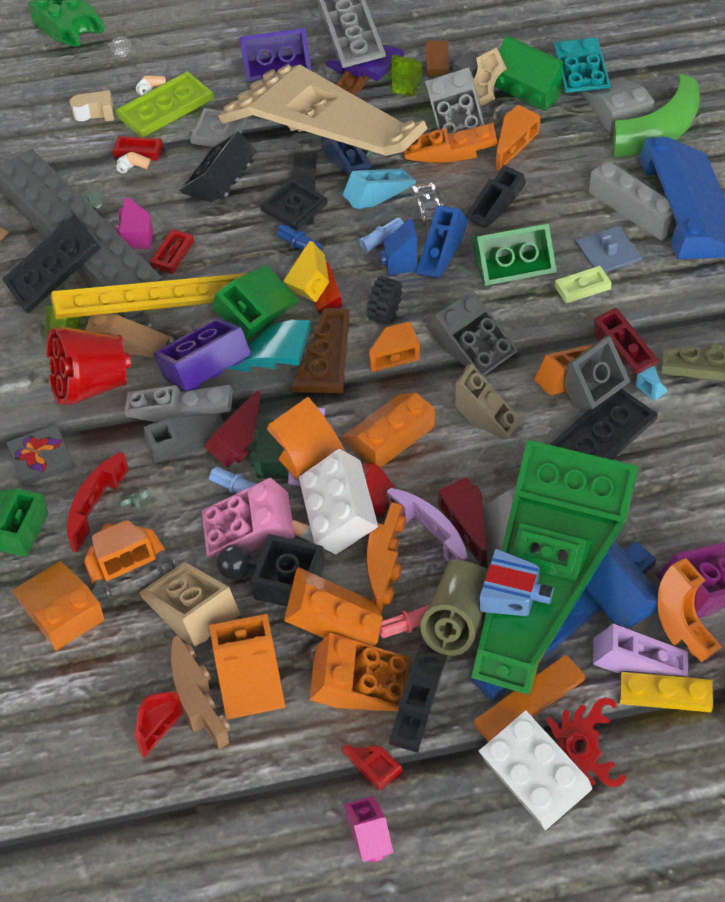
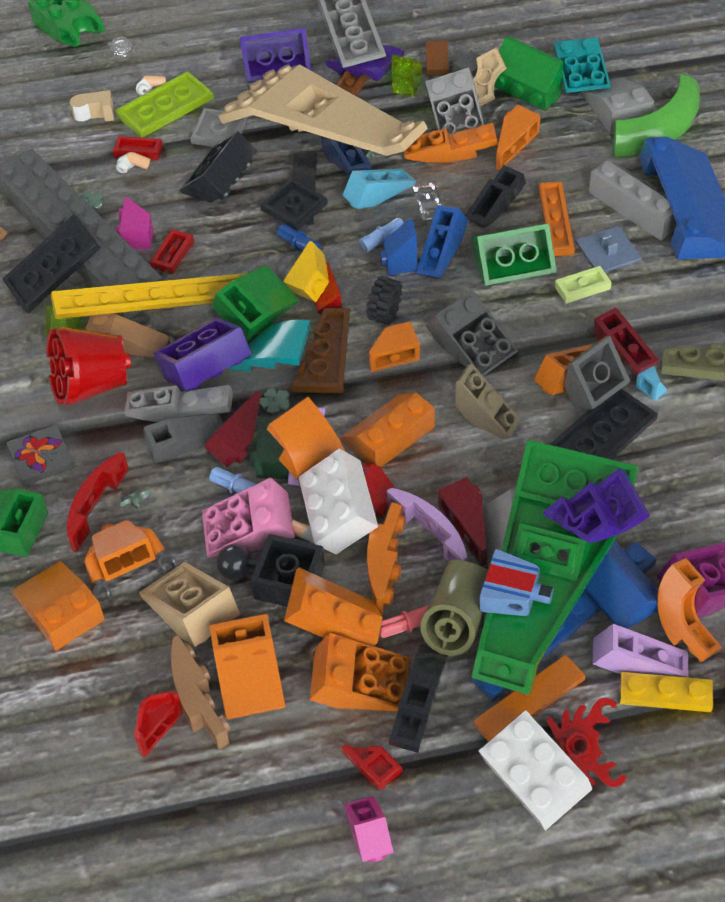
(275, 402): none -> sand green plant
(556, 214): none -> orange tile
(600, 509): none -> dark purple slope

